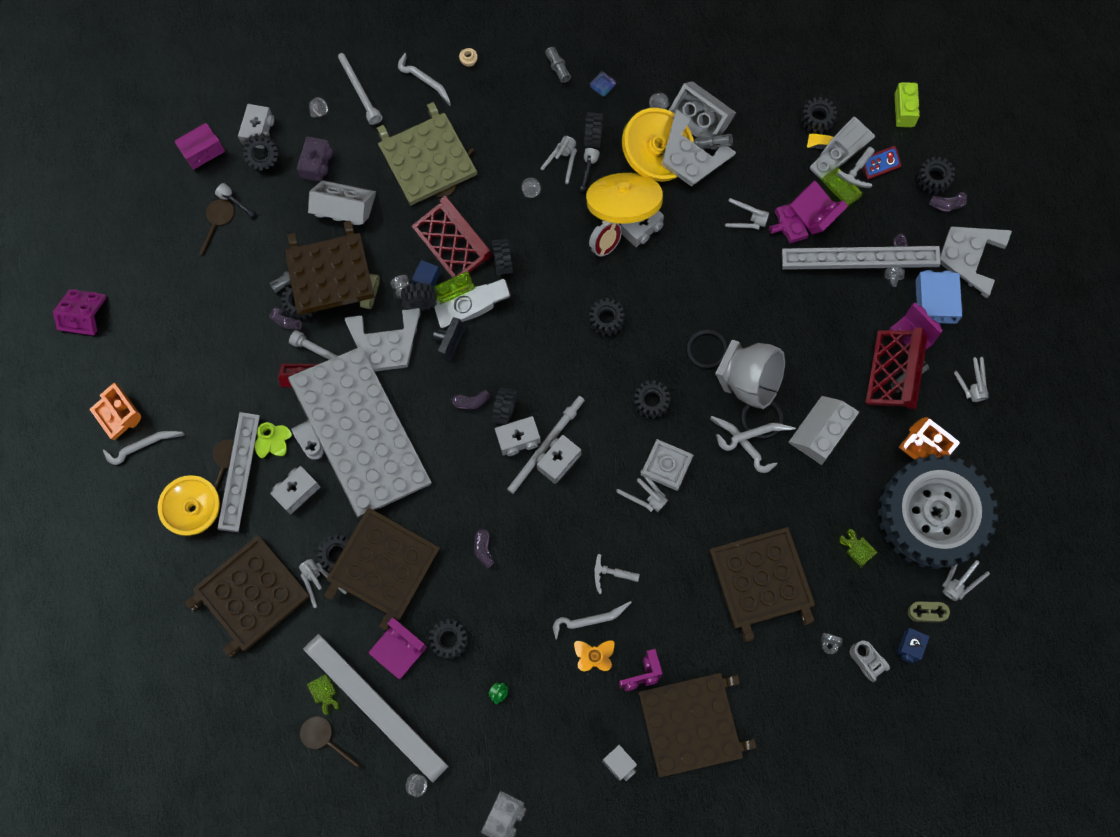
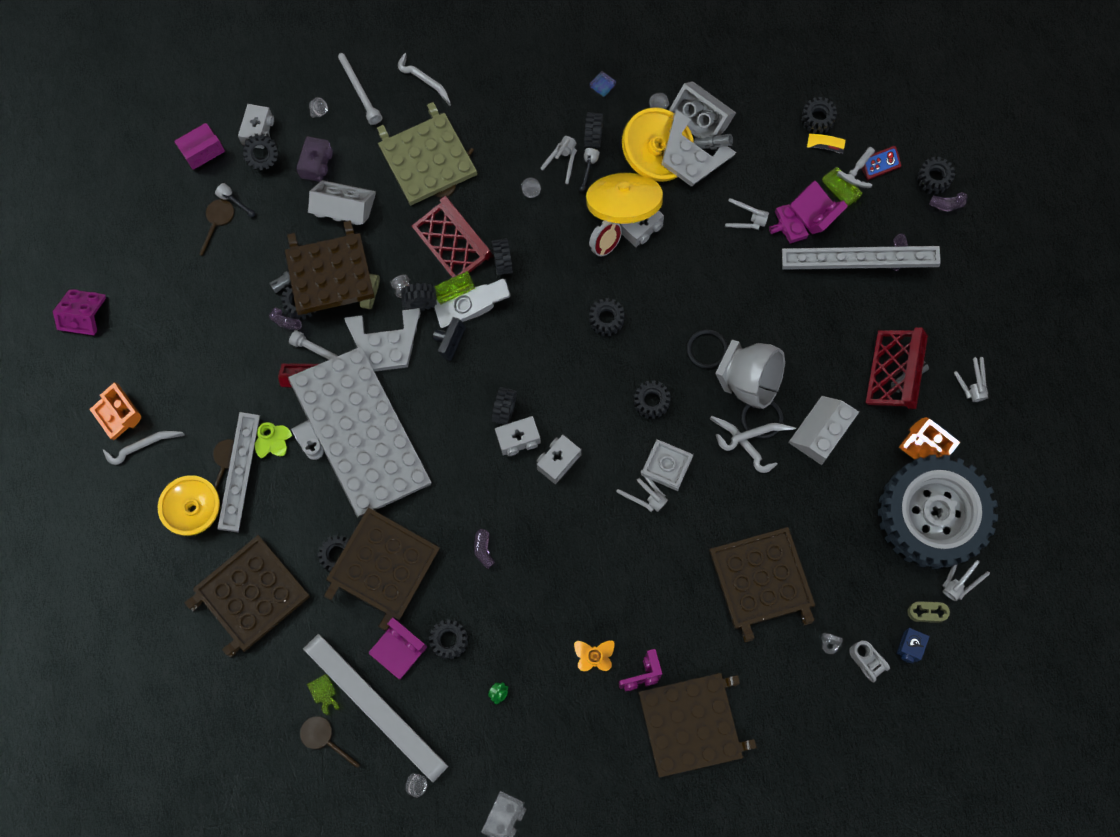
(305, 486): light grey brick -> none
(310, 571): light grey plant -> none
(426, 273): dark blue brick -> none
(467, 402): clear purple arm -> none
(468, 61): tan plate -> none
(558, 64): dark grey pin -> none
(568, 414): light grey bar -> none
(588, 620): light grey piece -> none
(616, 572): light grey piece -> none
(620, 763): light grey brick -> none
(842, 147): light grey piece -> none
(859, 550): clear neon green plate -> none
(894, 275): clear tile -> none
(906, 104): lime brick -> none
(918, 318): magenta bracket -> none
(940, 295): medium blue brick -> none
(963, 252): light grey wing -> none

